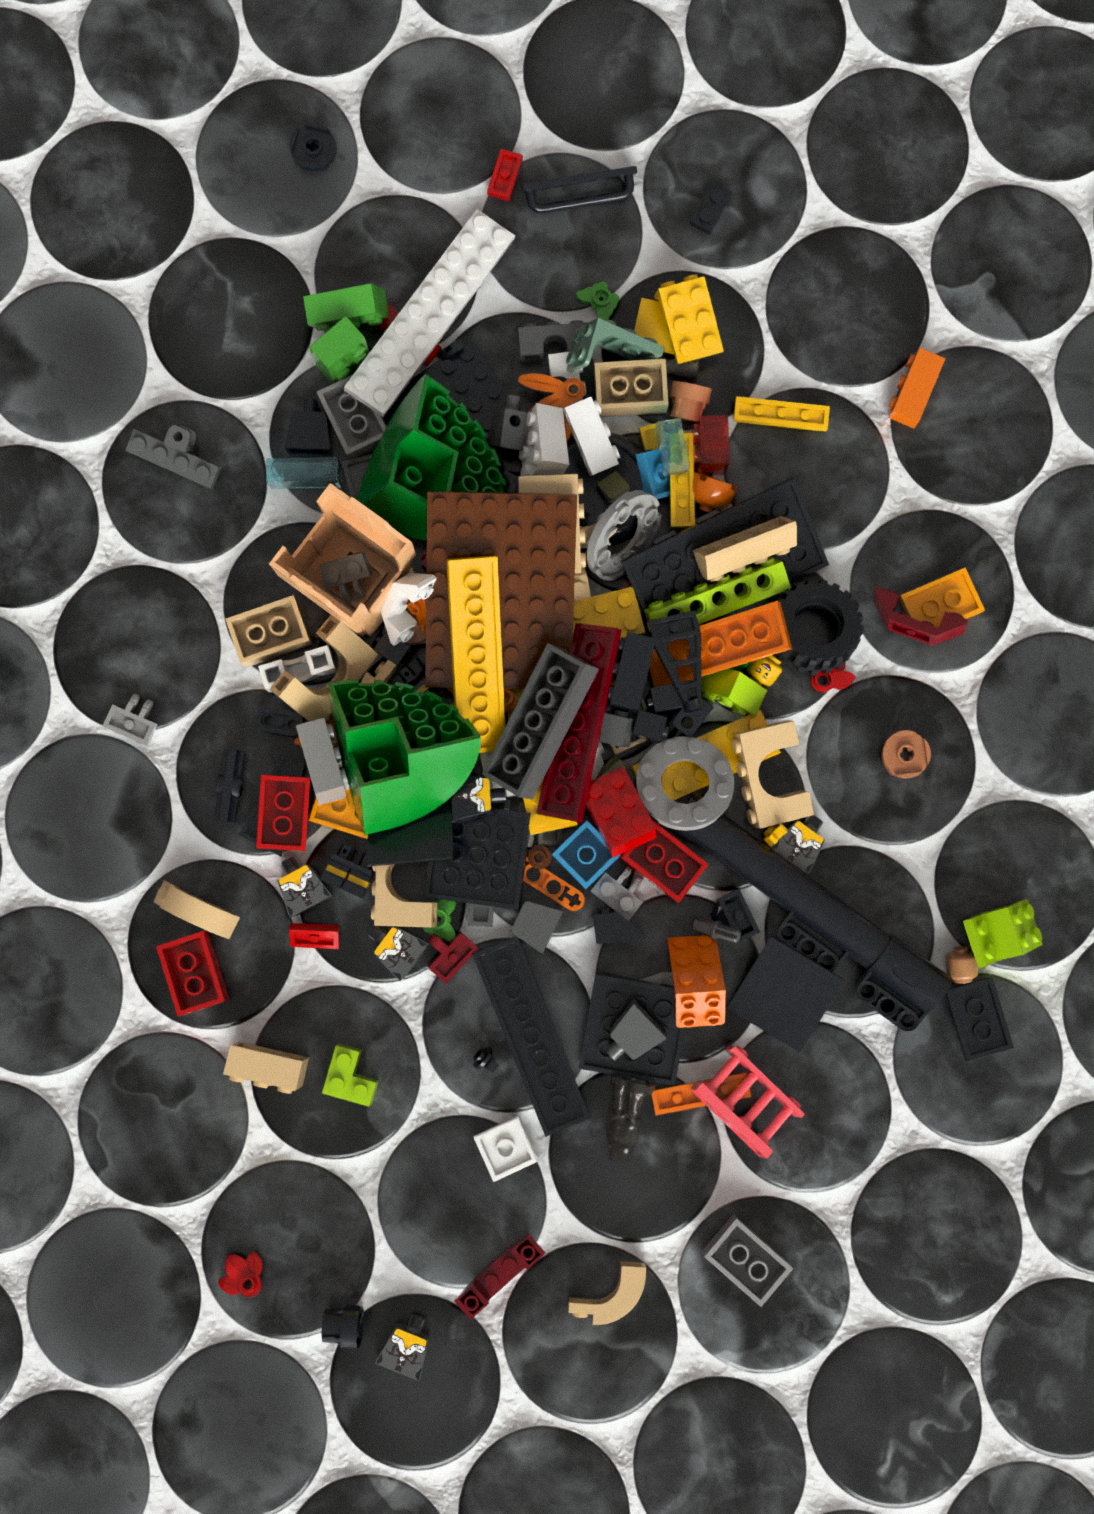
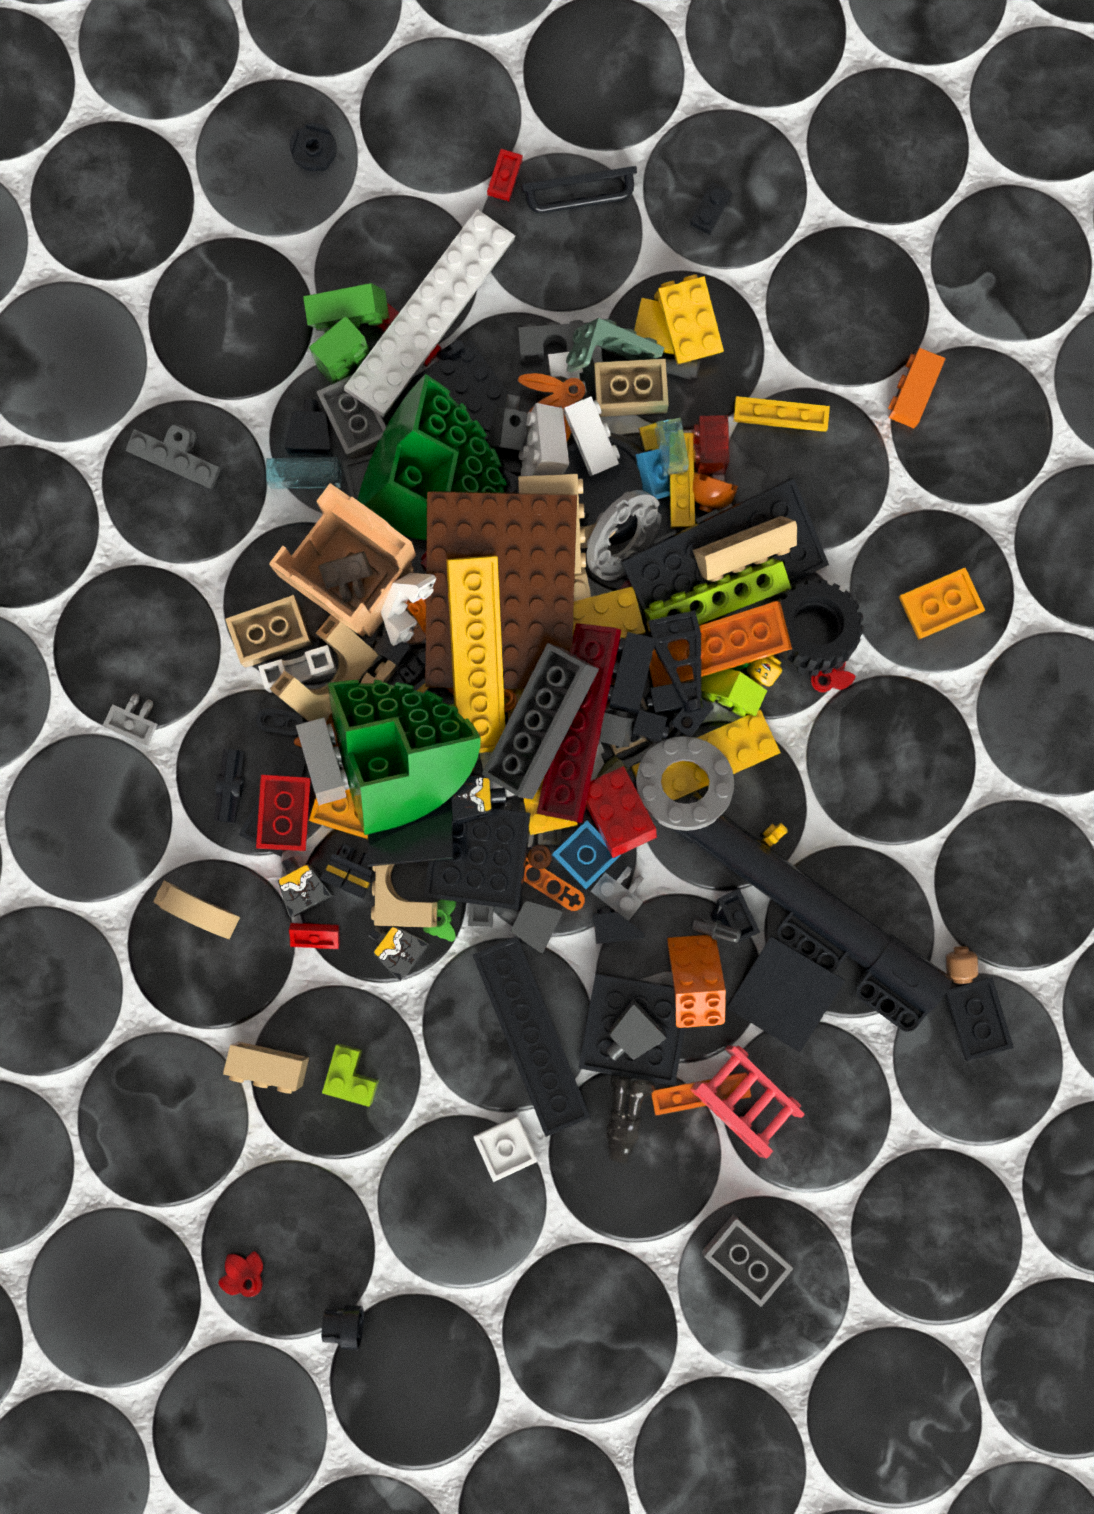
(192, 973): red brick -> none
(405, 1349): torso -> none
(451, 955): dark red plate -> none
(483, 1058): black plate -> none
(497, 1274): dark red slope -> none
(598, 291): bright green animal -> none
(613, 486): olive slope -> none
(617, 1303): tan arch -> none
(666, 864): red brick -> none
(688, 400): nougat piece -> none
(751, 749): tan arch -> none
(801, 844): torso -> none
(913, 743): nougat plate -> none
(924, 631): dark red slope -> none
(1003, 933): lime bracket -> none

